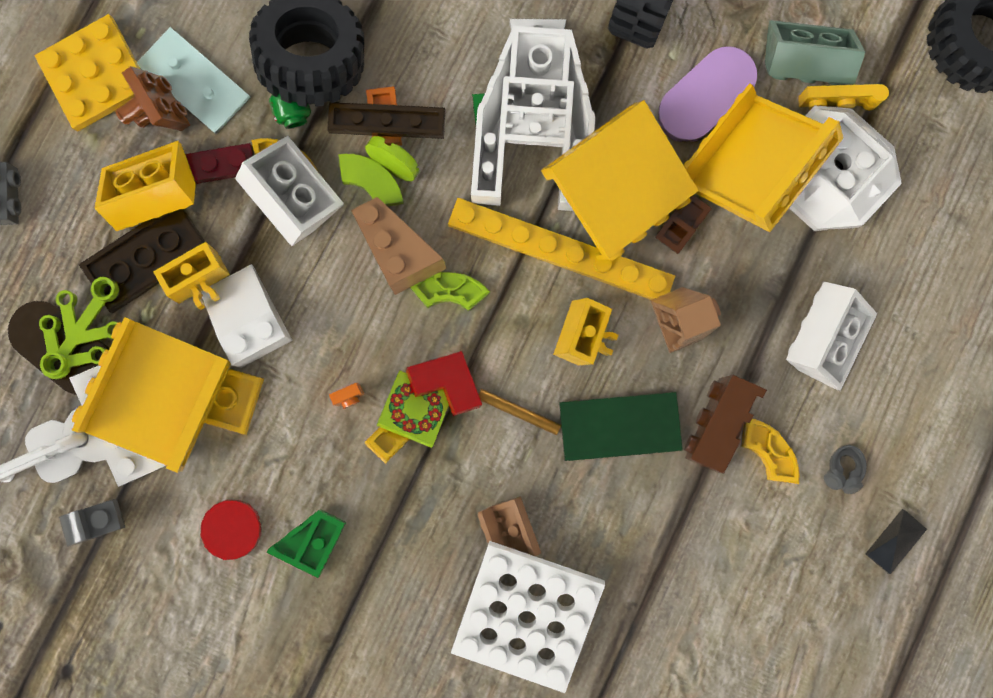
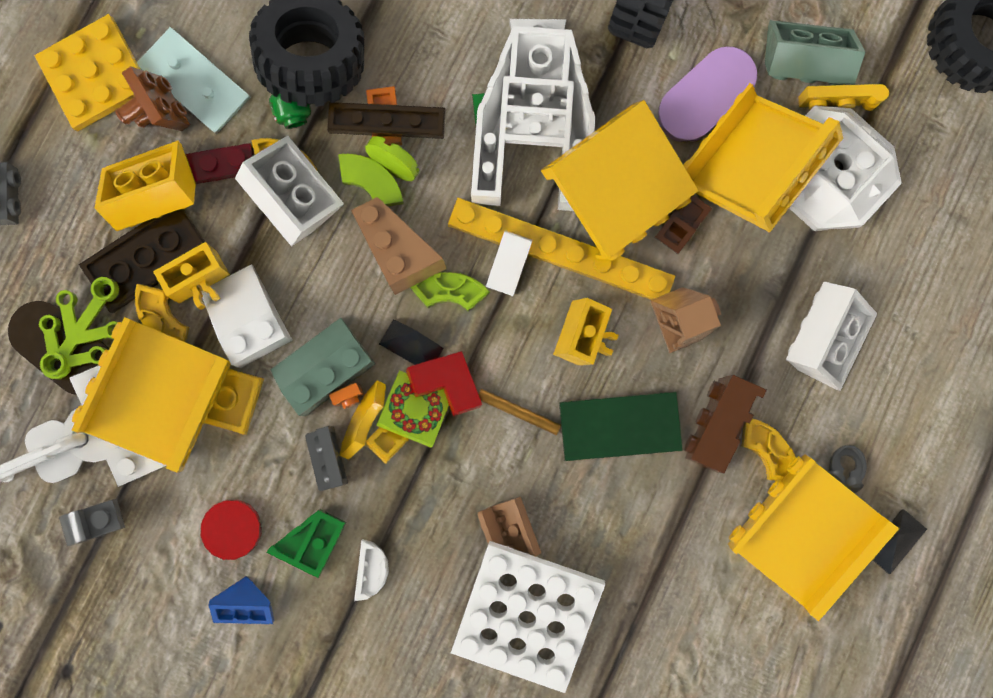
(155, 312): none -> yellow tile
(241, 604): none -> blue slope
(321, 367): none -> sand green slope
(325, 458): none -> dark grey bracket
(362, 420): none -> yellow tile
(372, 570): none -> white plate
(410, 344): none -> black slope
(509, 263): none -> white tile
(811, 536): none -> yellow panel

